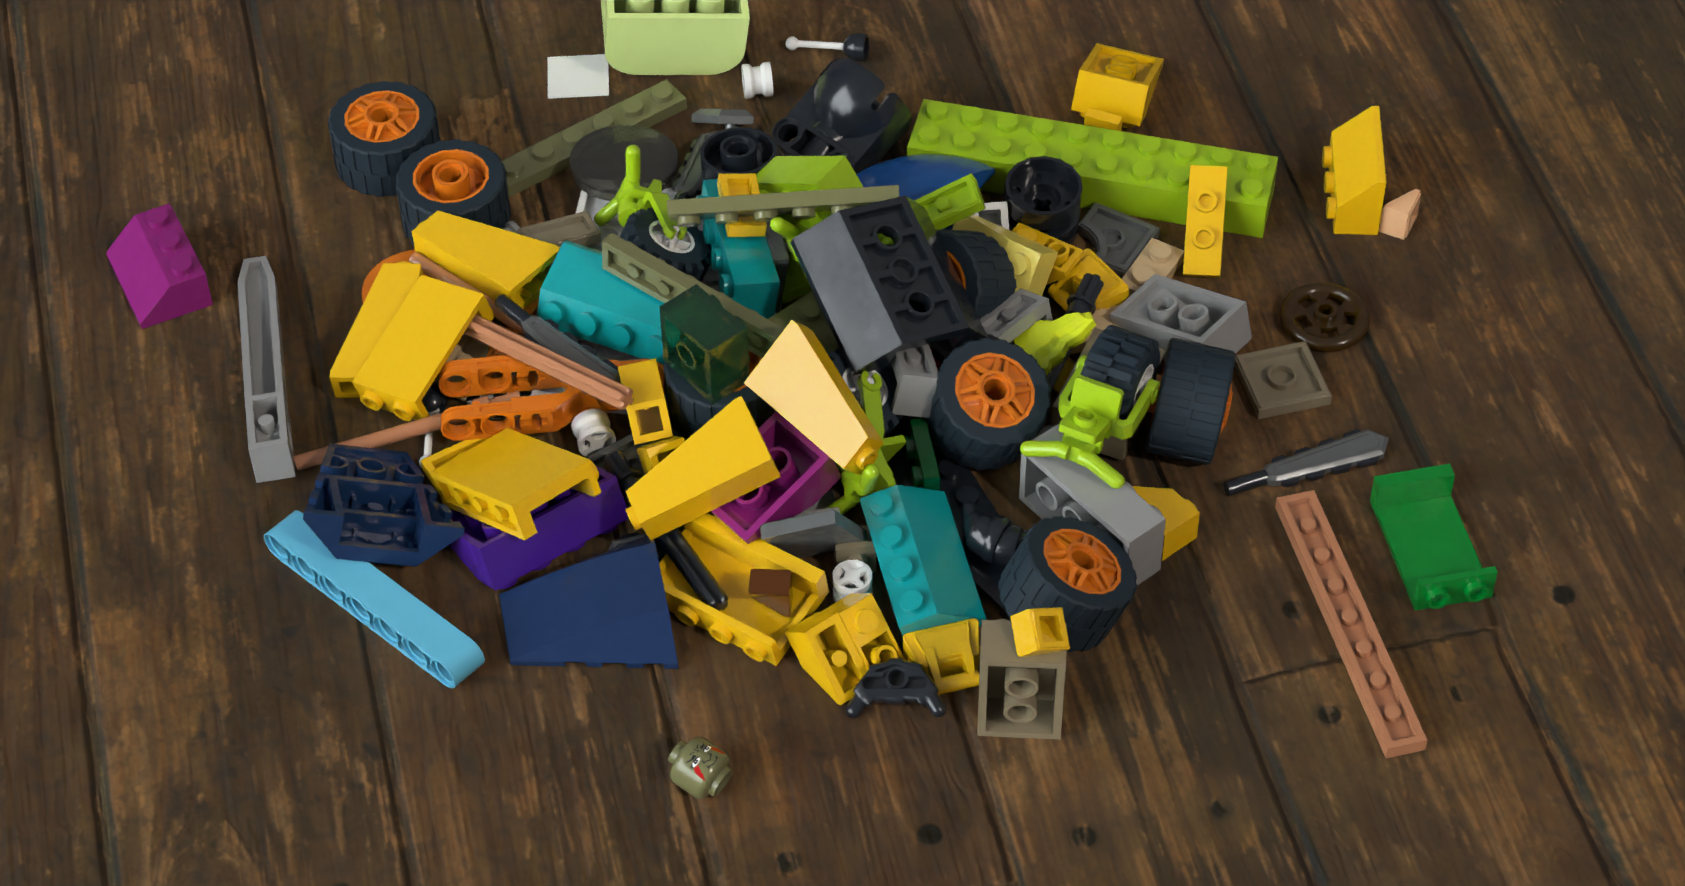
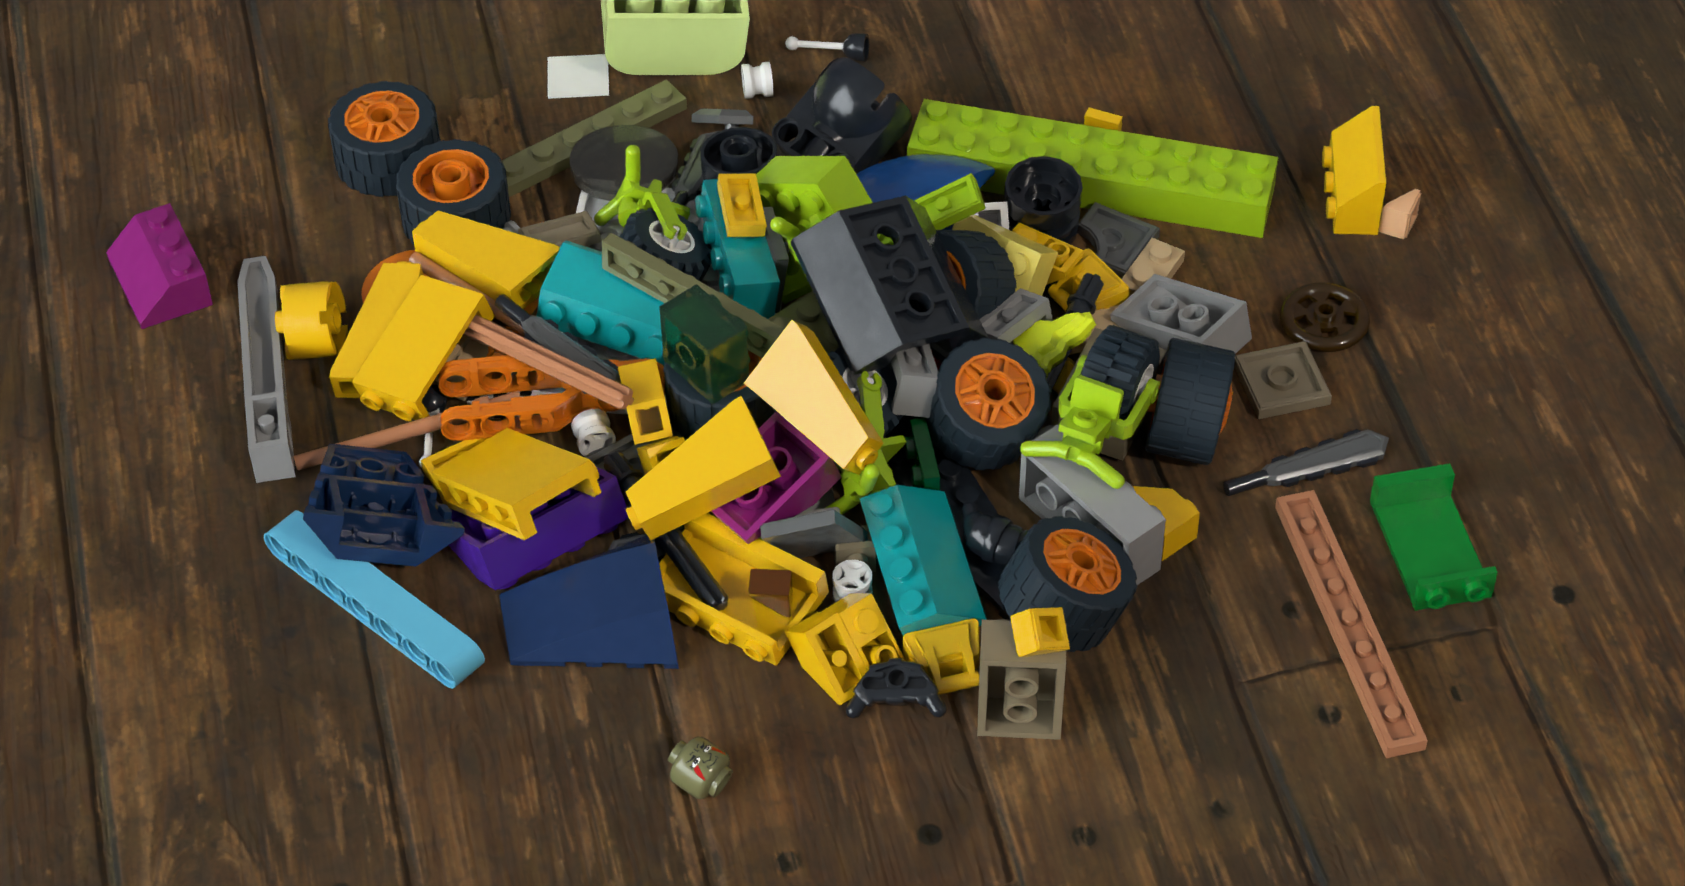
(311, 319): none -> yellow brick
(767, 206): olive plate -> none
(1117, 83): yellow slope -> none
(1205, 221): yellow plate -> none

